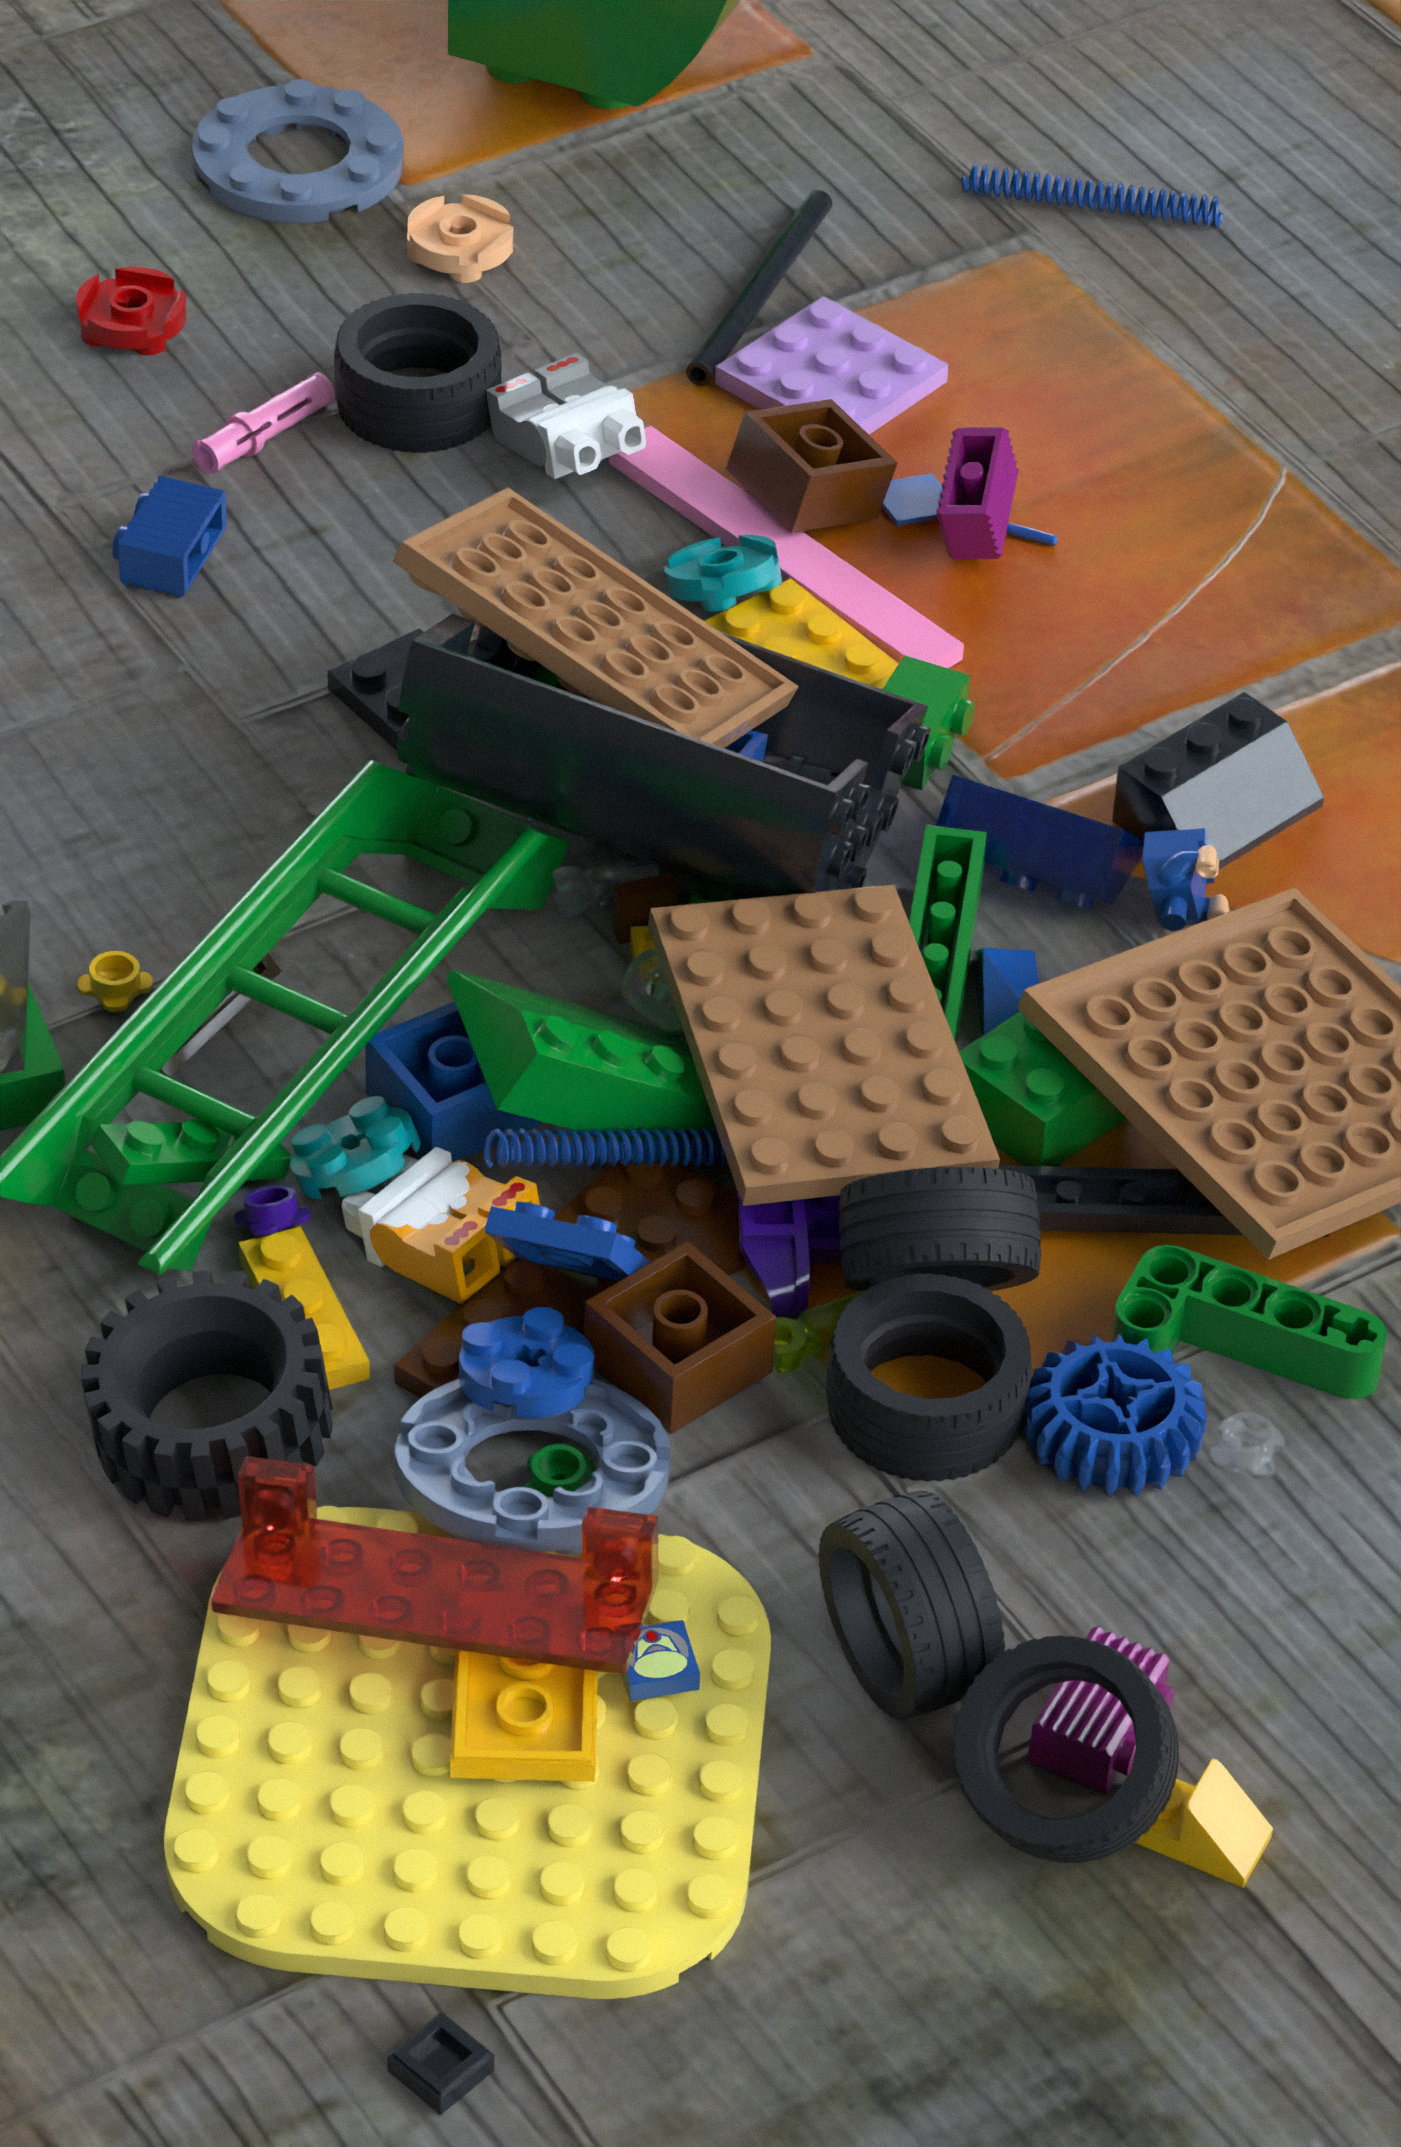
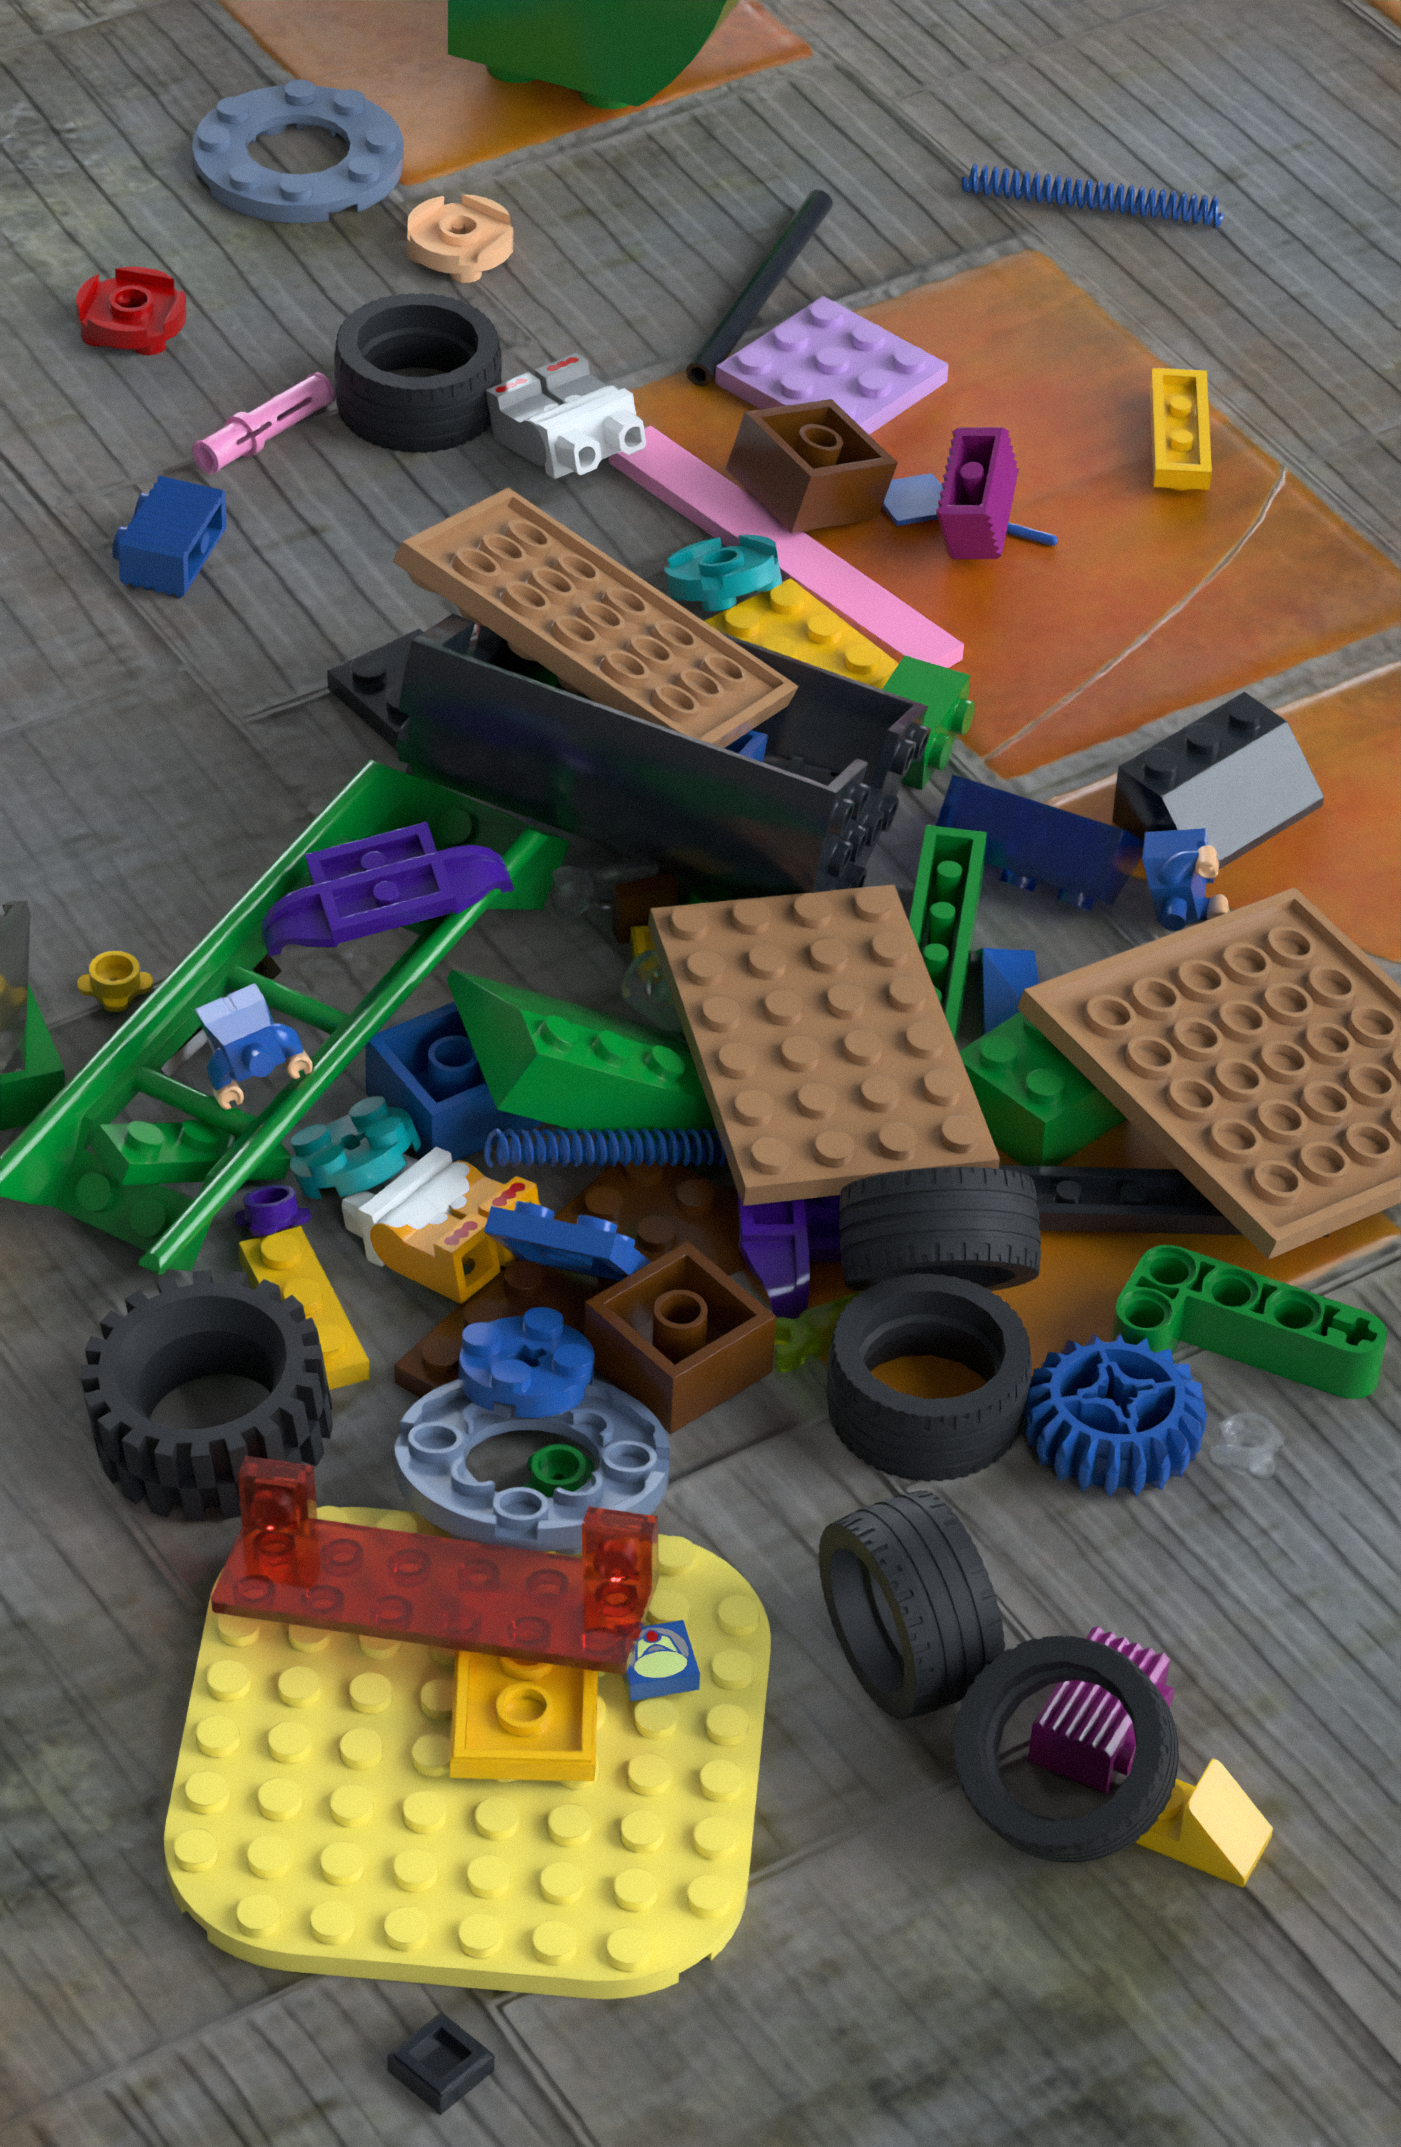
(247, 1043): none -> blue piece
(381, 887): none -> dark purple plate
(1180, 429): none -> yellow plate

